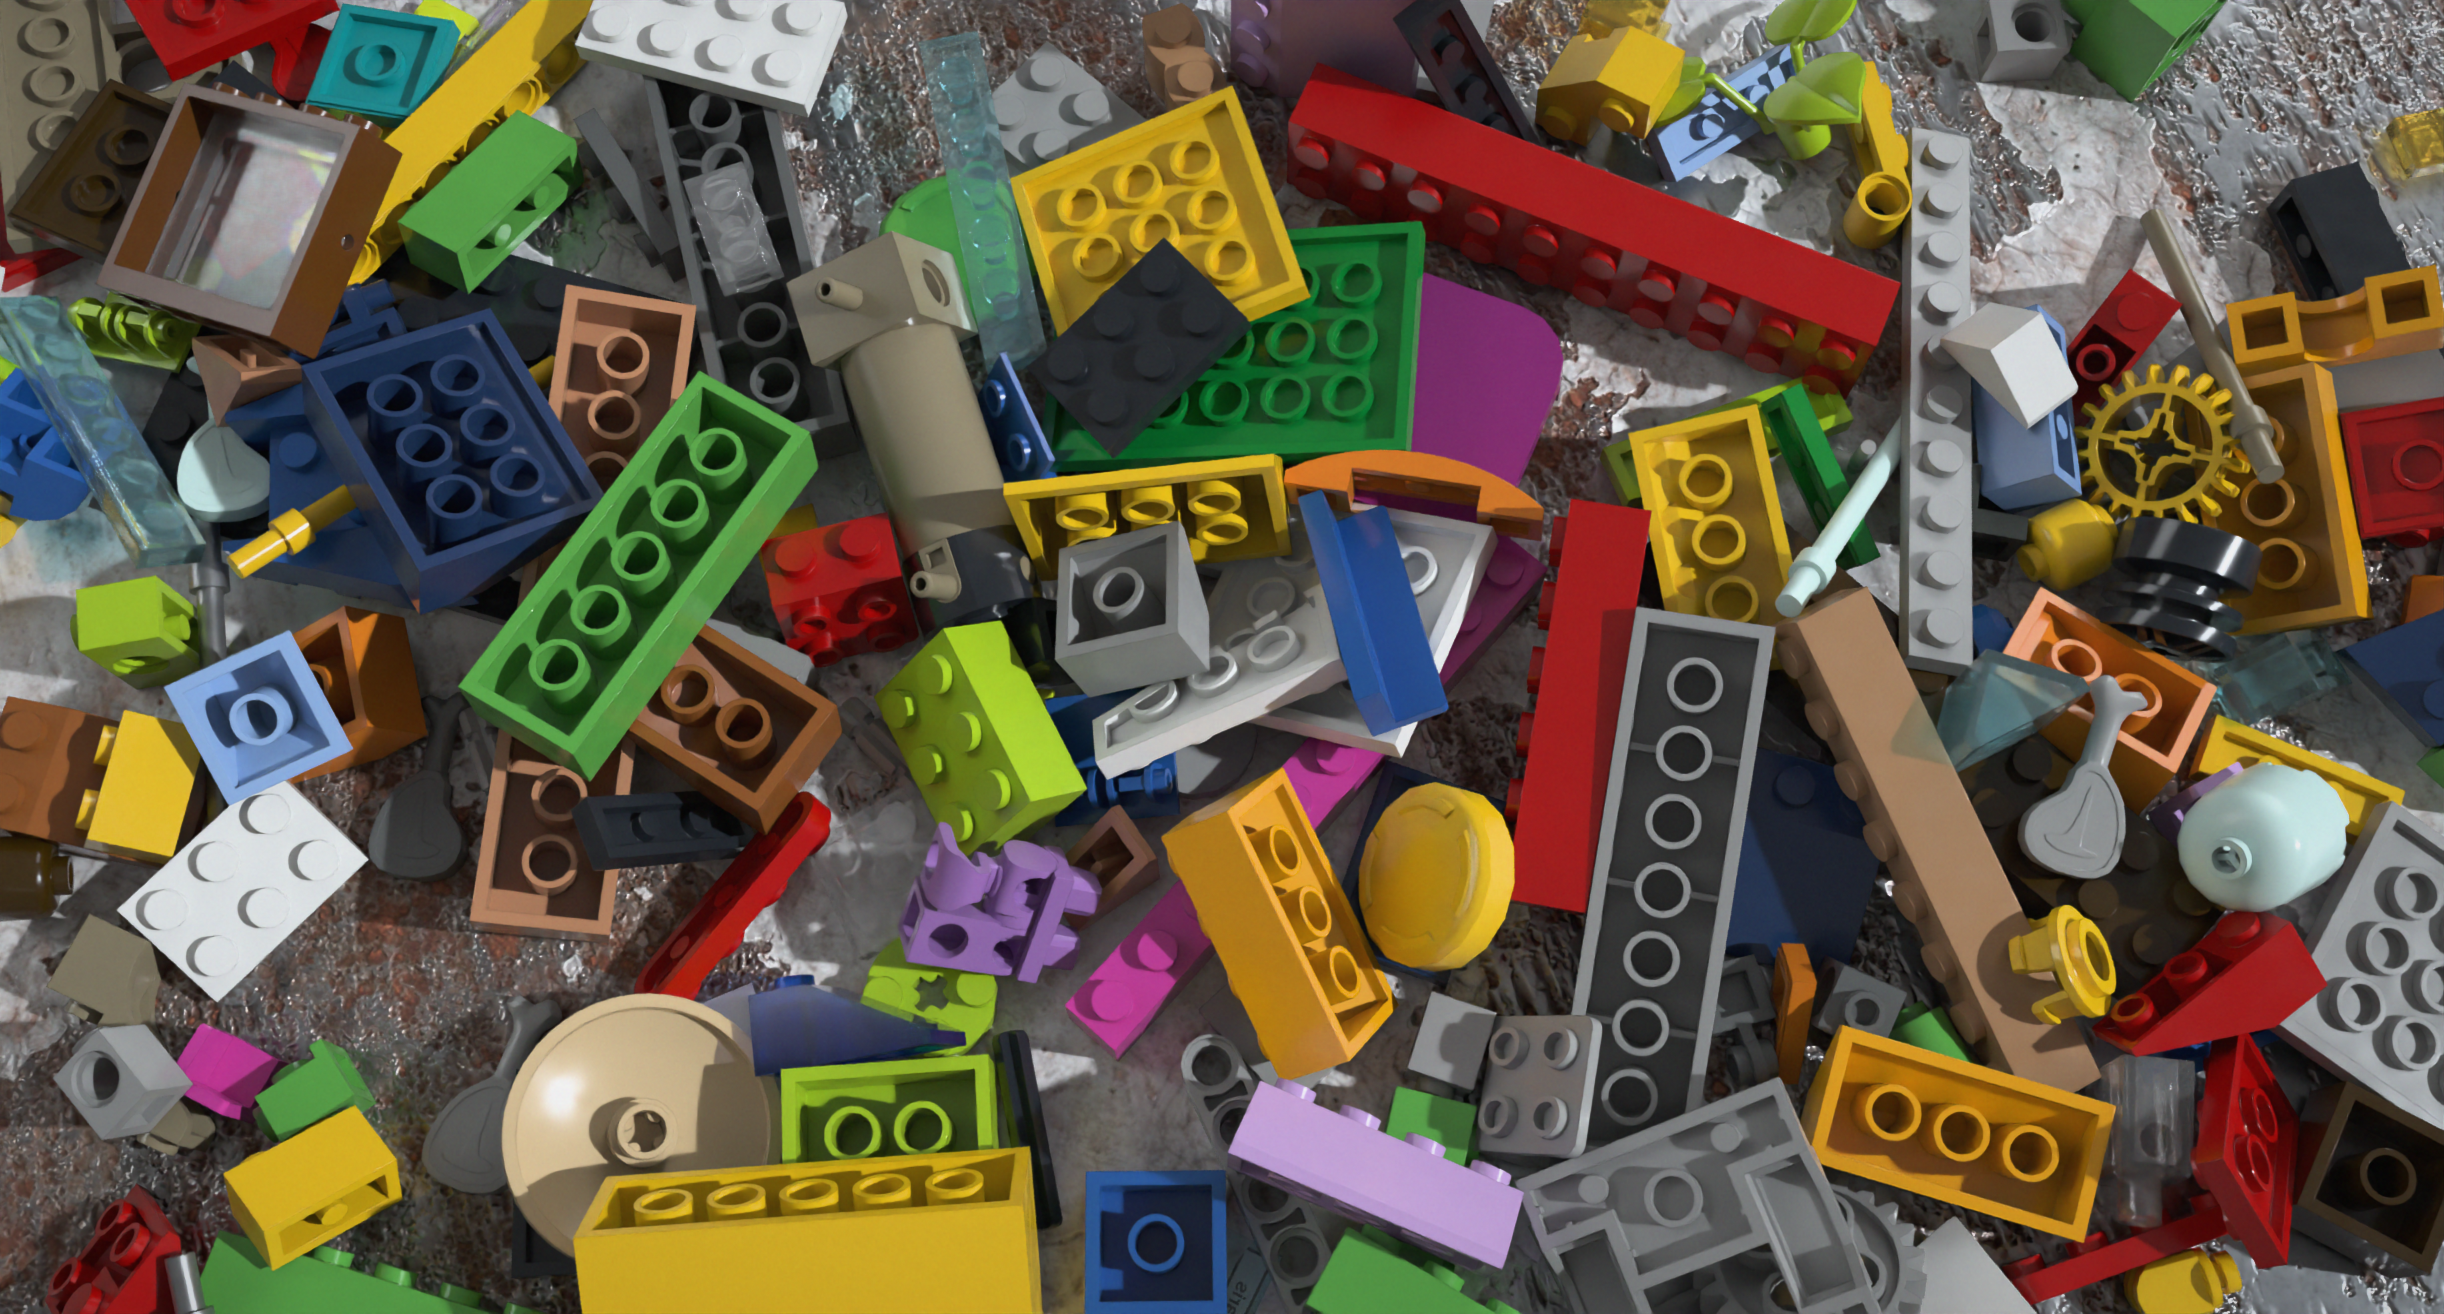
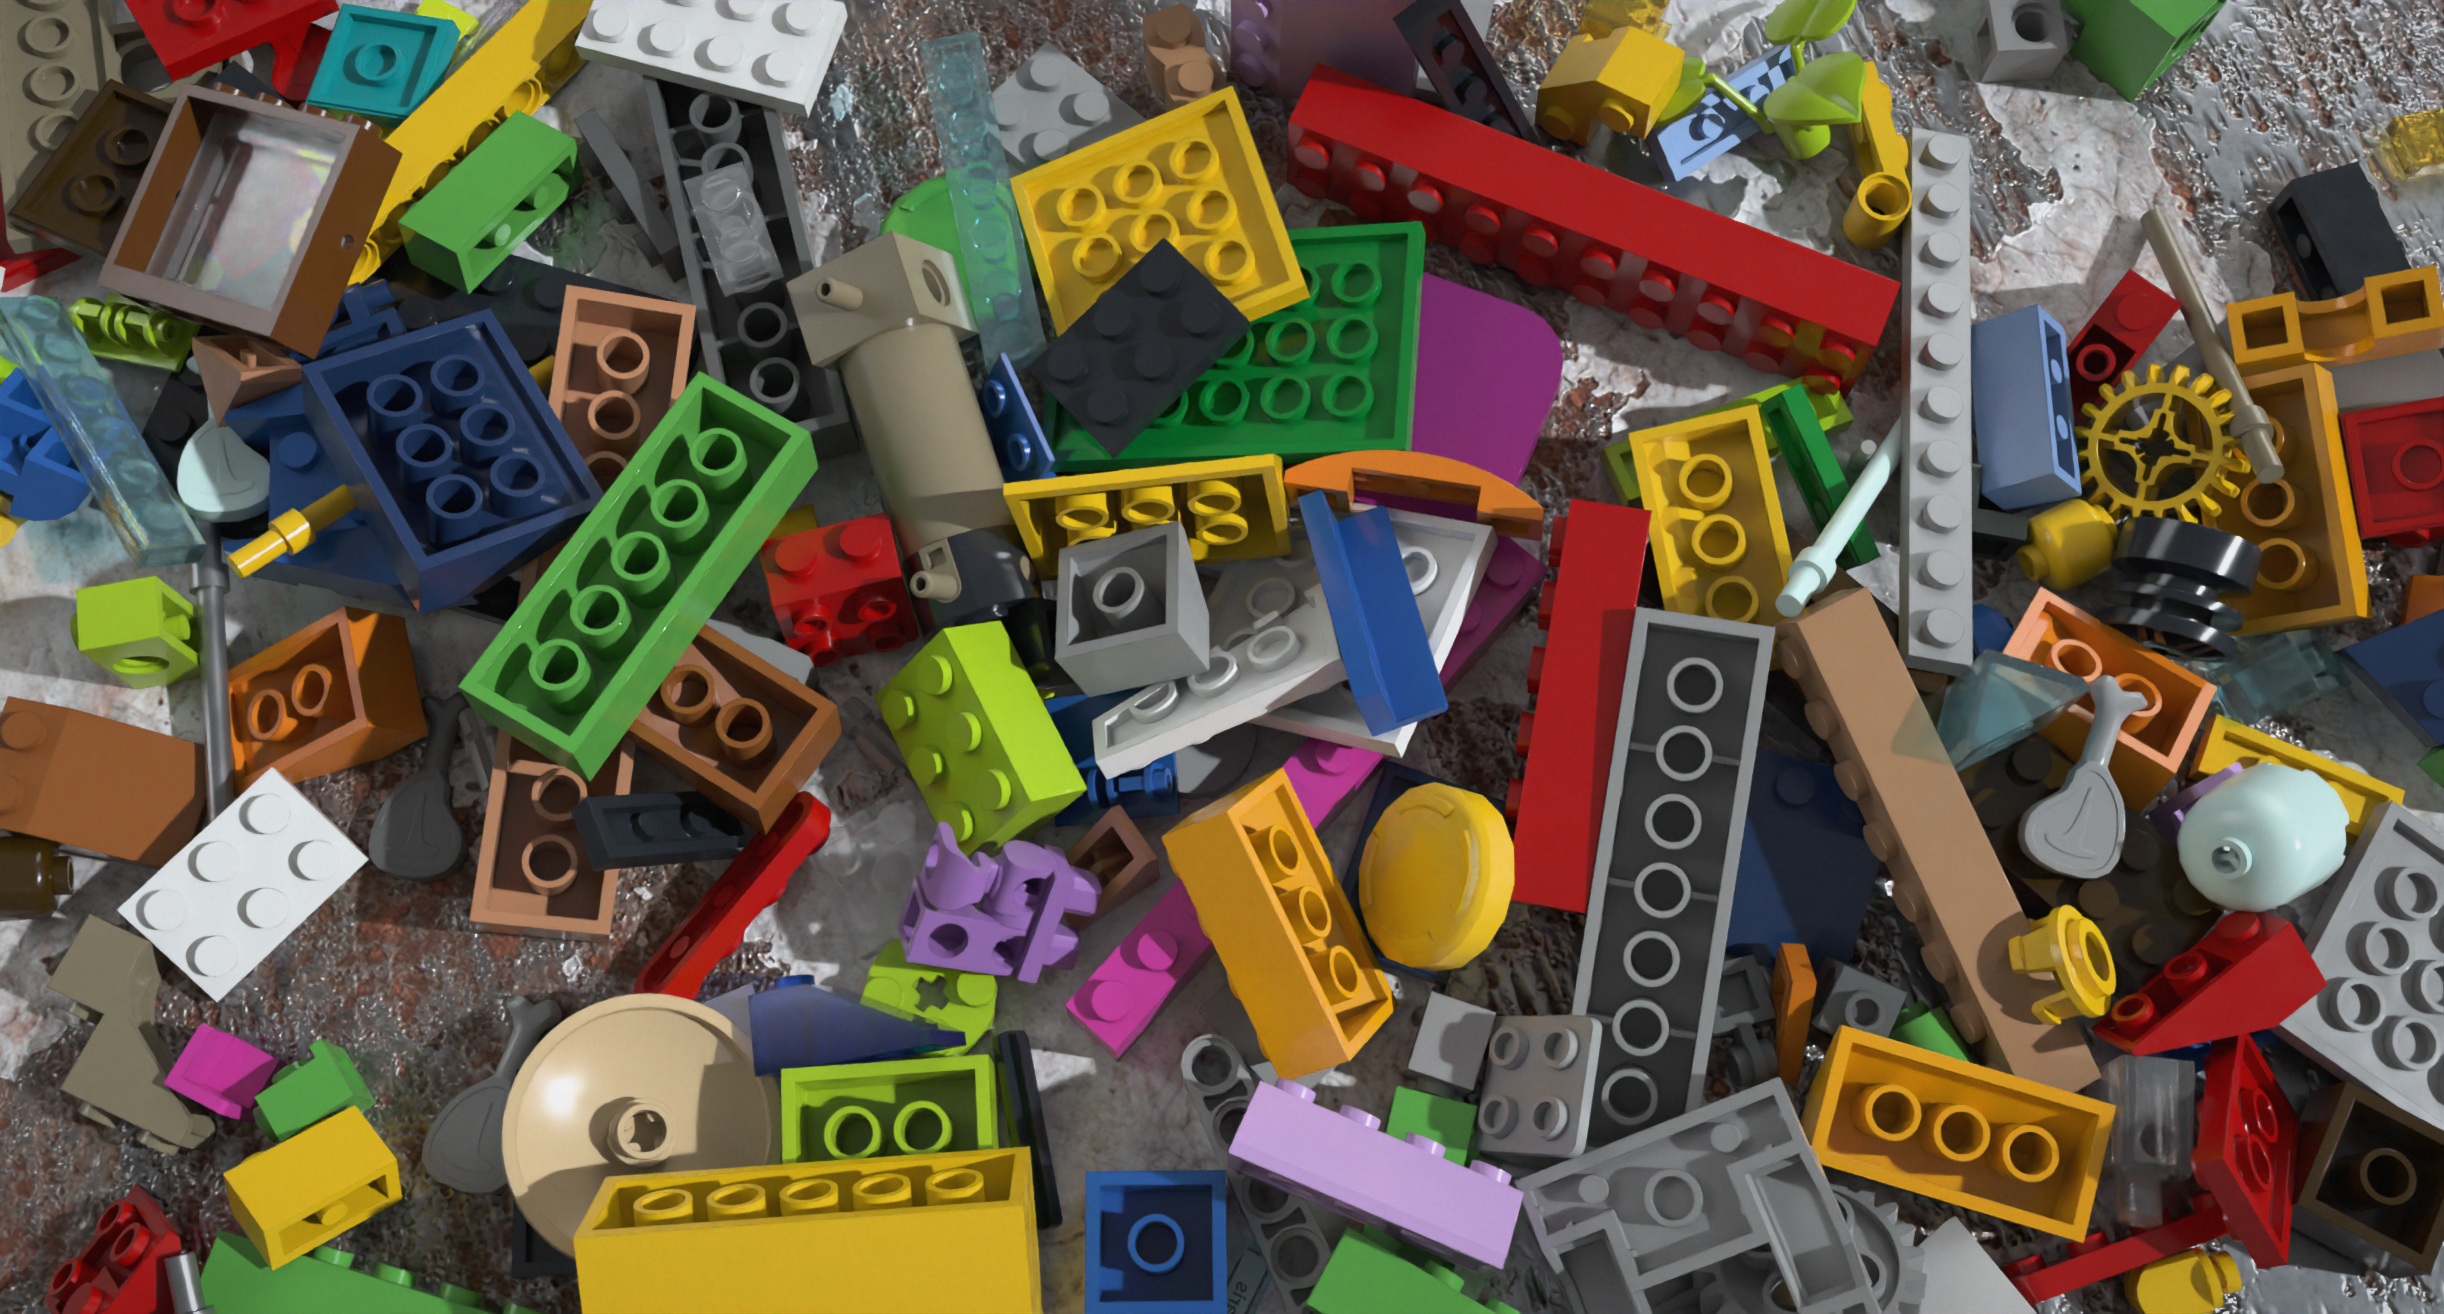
(122, 1080): light grey brick -> none
(143, 788): yellow brick -> none
(258, 717): light blue slope -> none
(2013, 360): white slope -> none

